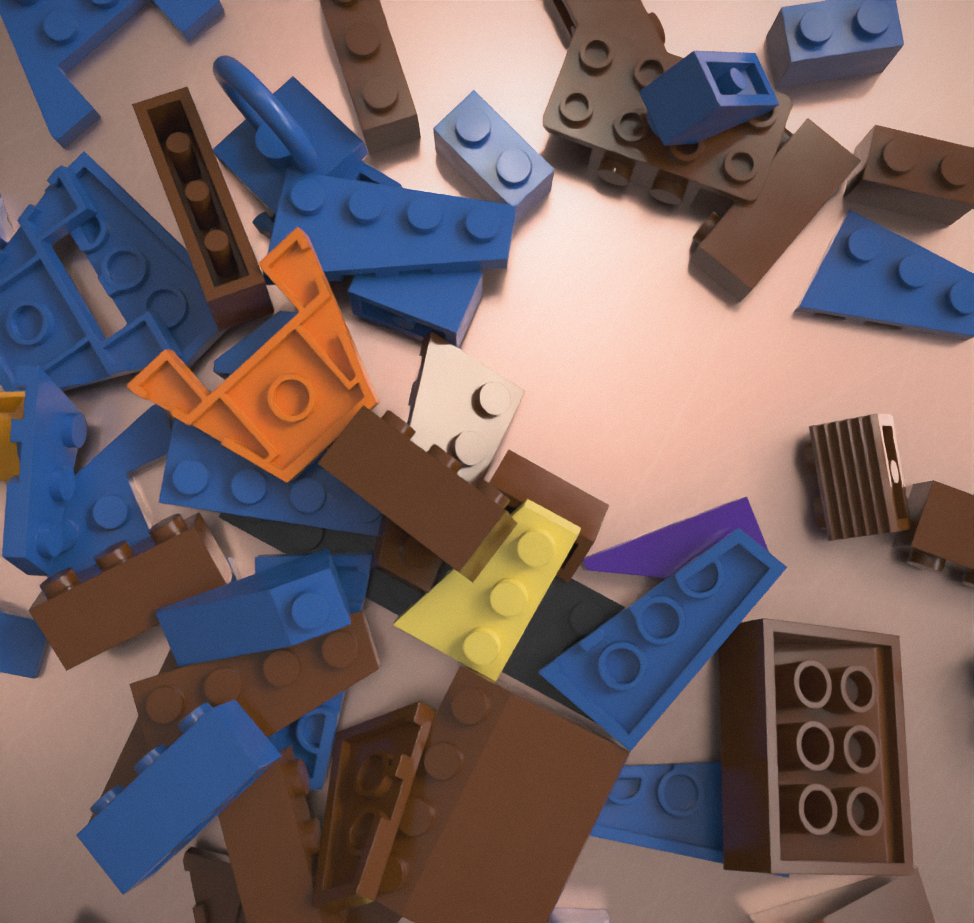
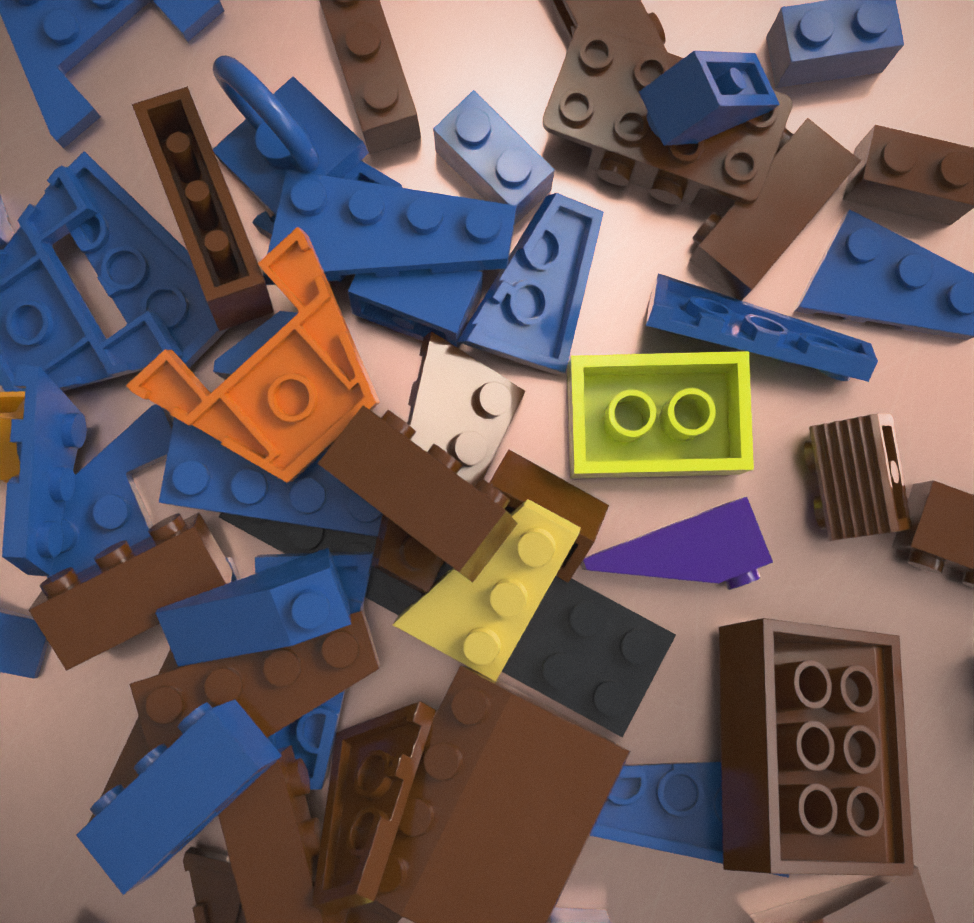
(539, 297): none -> wing
(656, 645): blue wing -> none
(659, 415): none -> neon yellow brick
(751, 328): none -> blue wing

